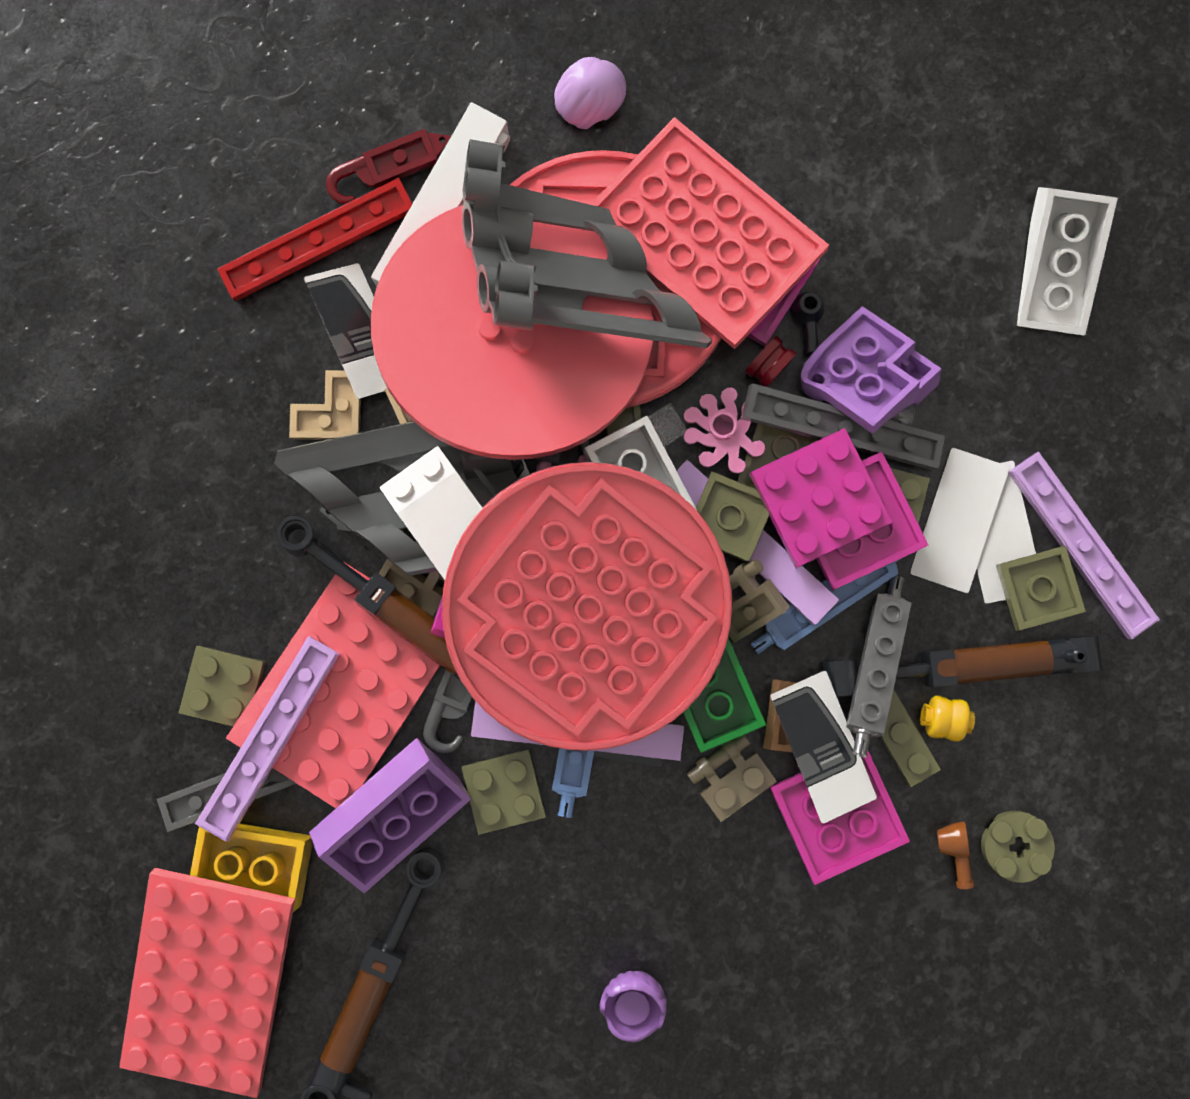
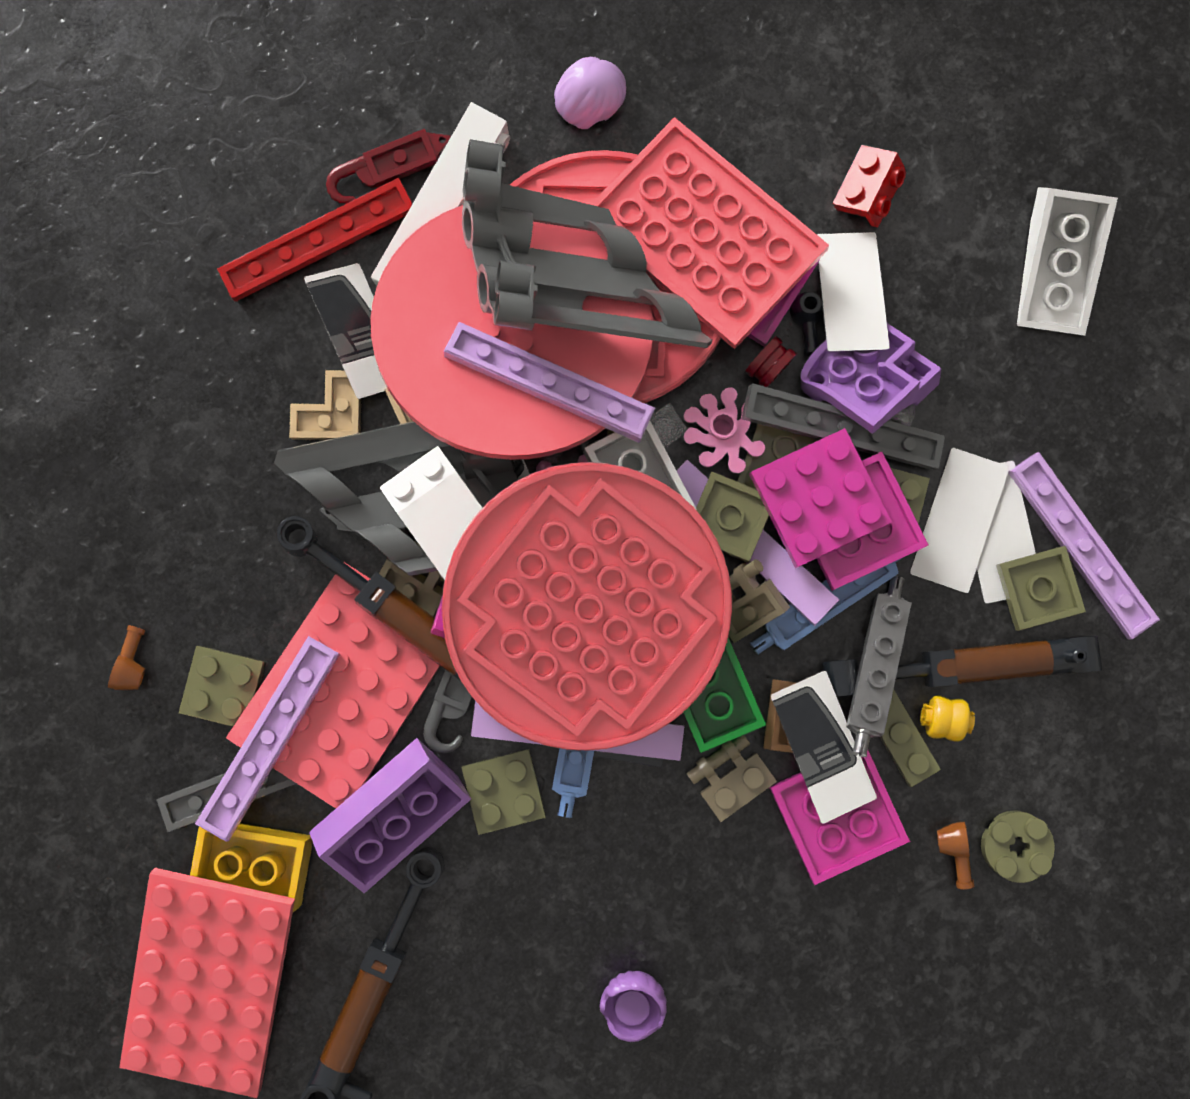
(126, 672): none -> dark orange bar
(548, 382): none -> lavender tile
(853, 293): none -> white sticker
(871, 184): none -> bracket

